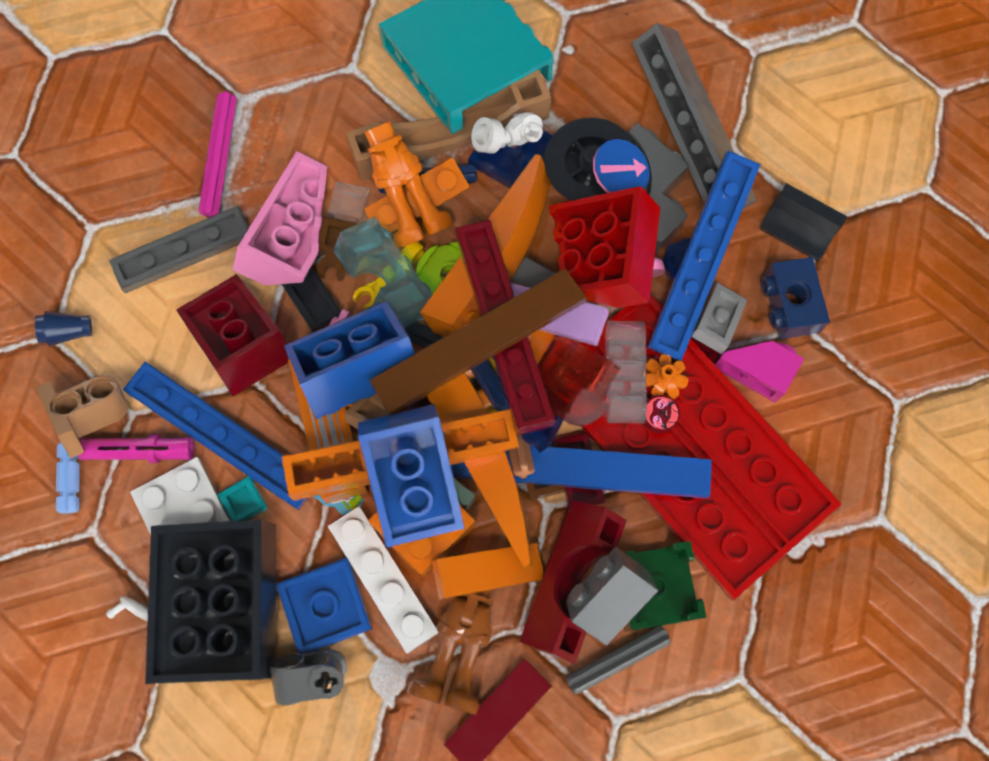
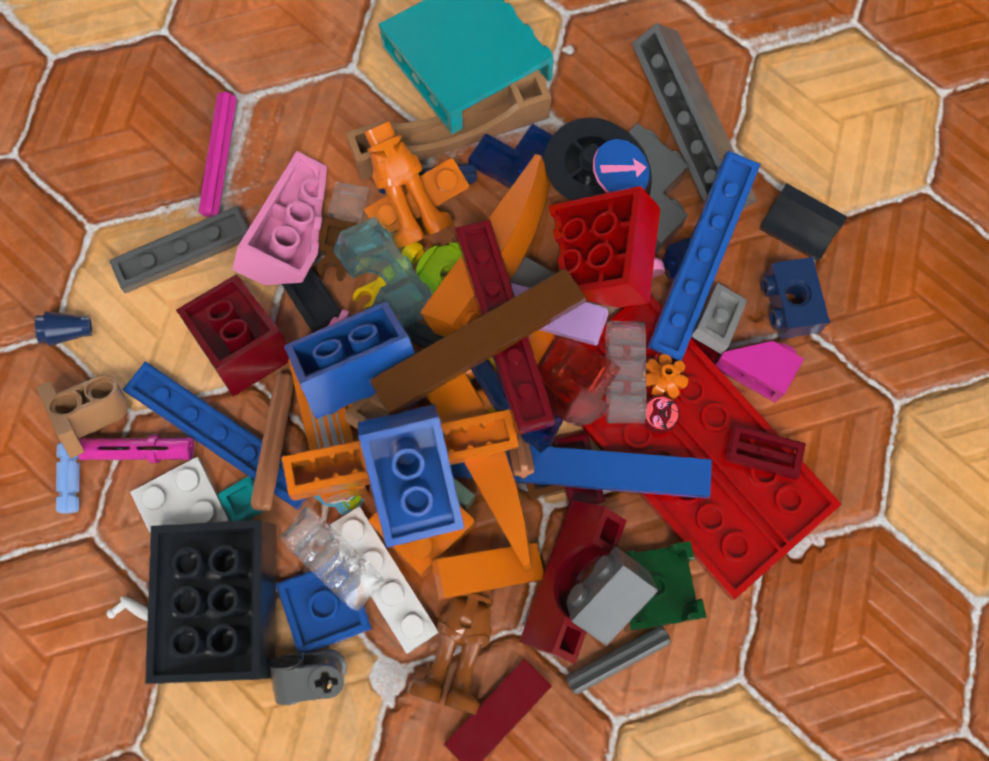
(272, 443): none -> nougat axle
(331, 559): none -> clear beam
(490, 135): white arm -> none
(753, 463): none -> dark red tile

